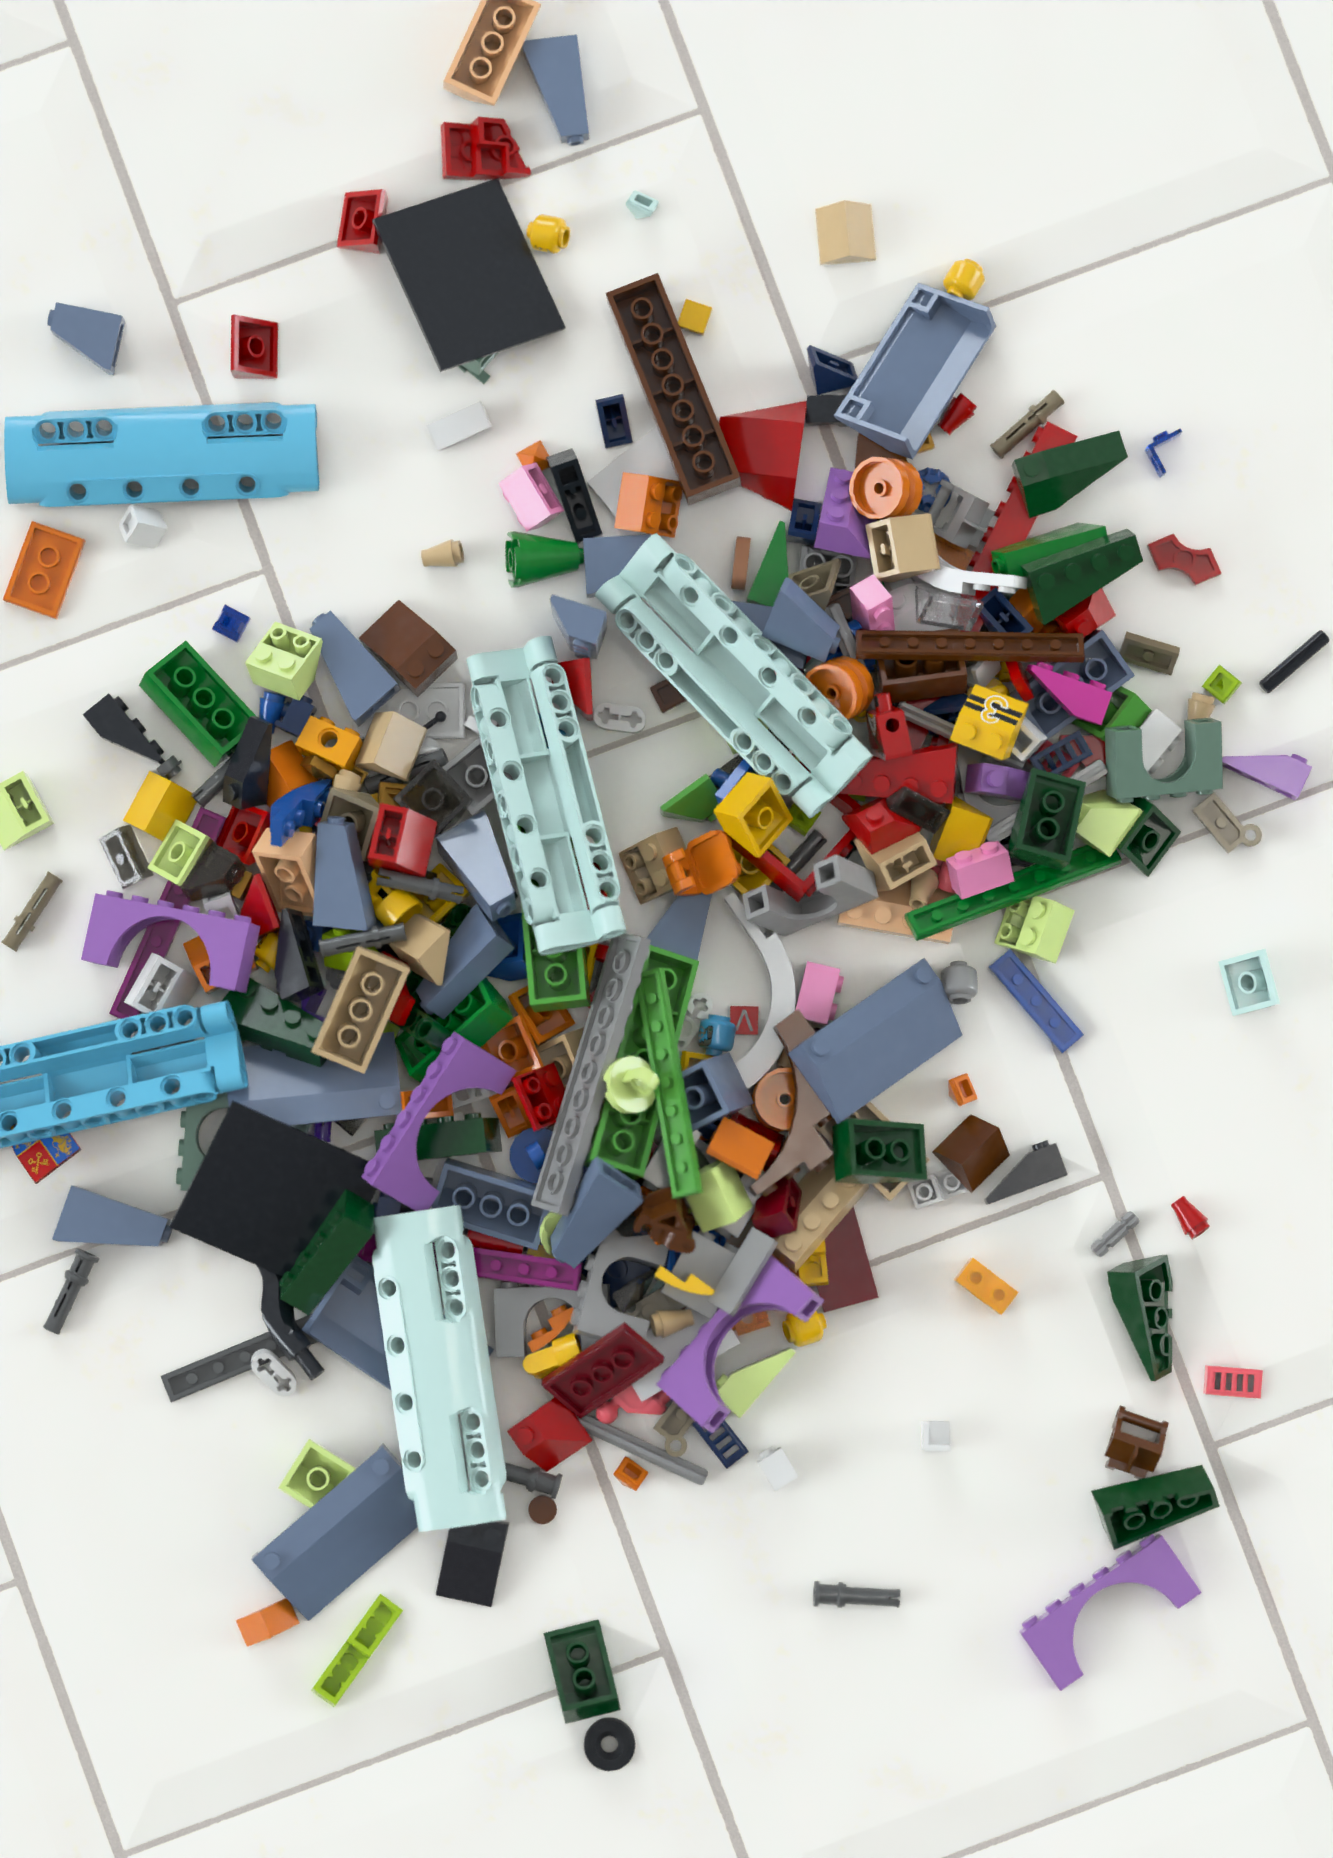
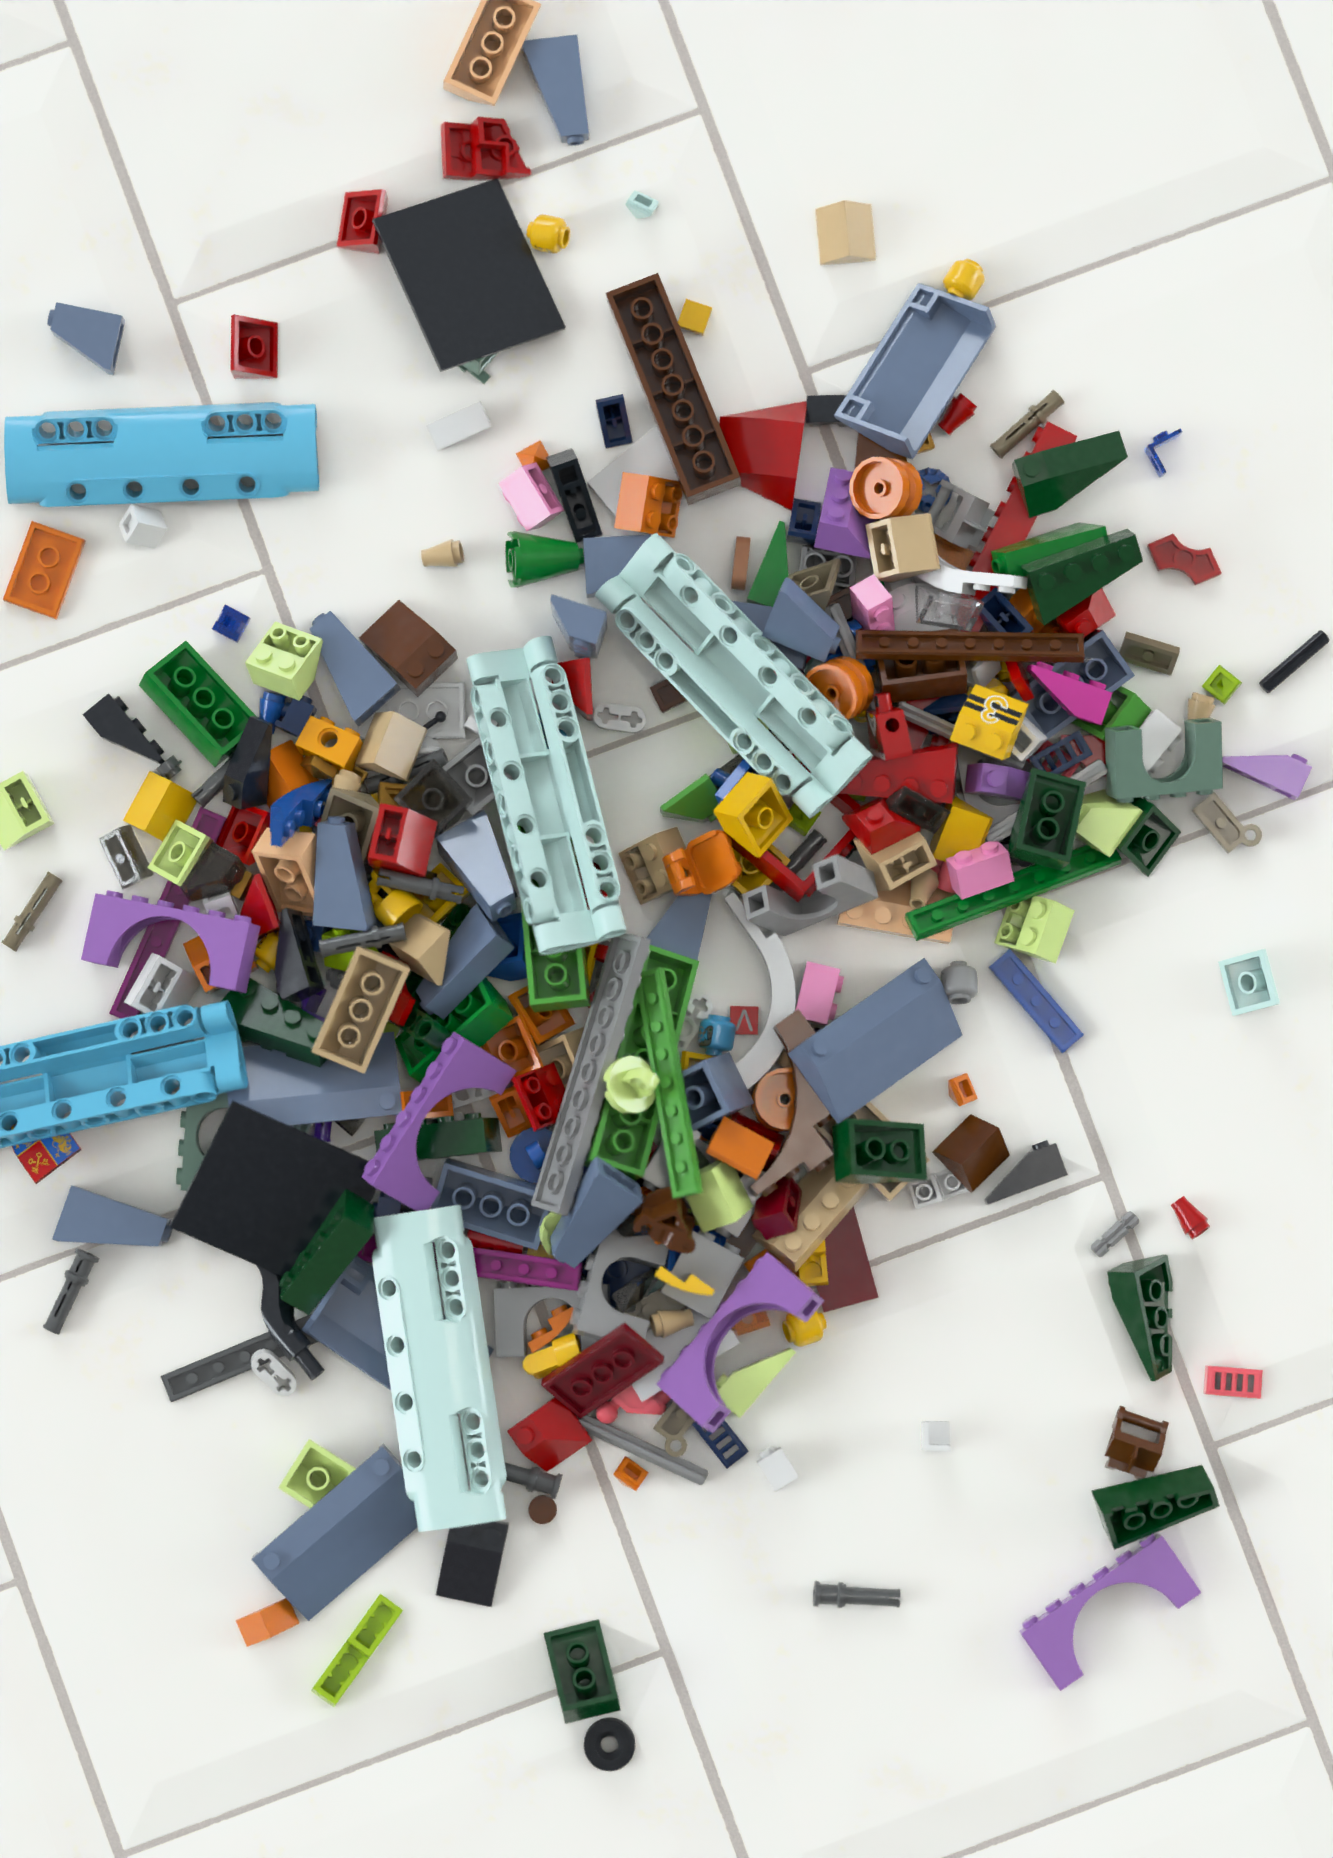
(743, 1271): light grey tile -> none
(829, 371): dark blue slope -> none
(986, 1286): light orange brick -> none

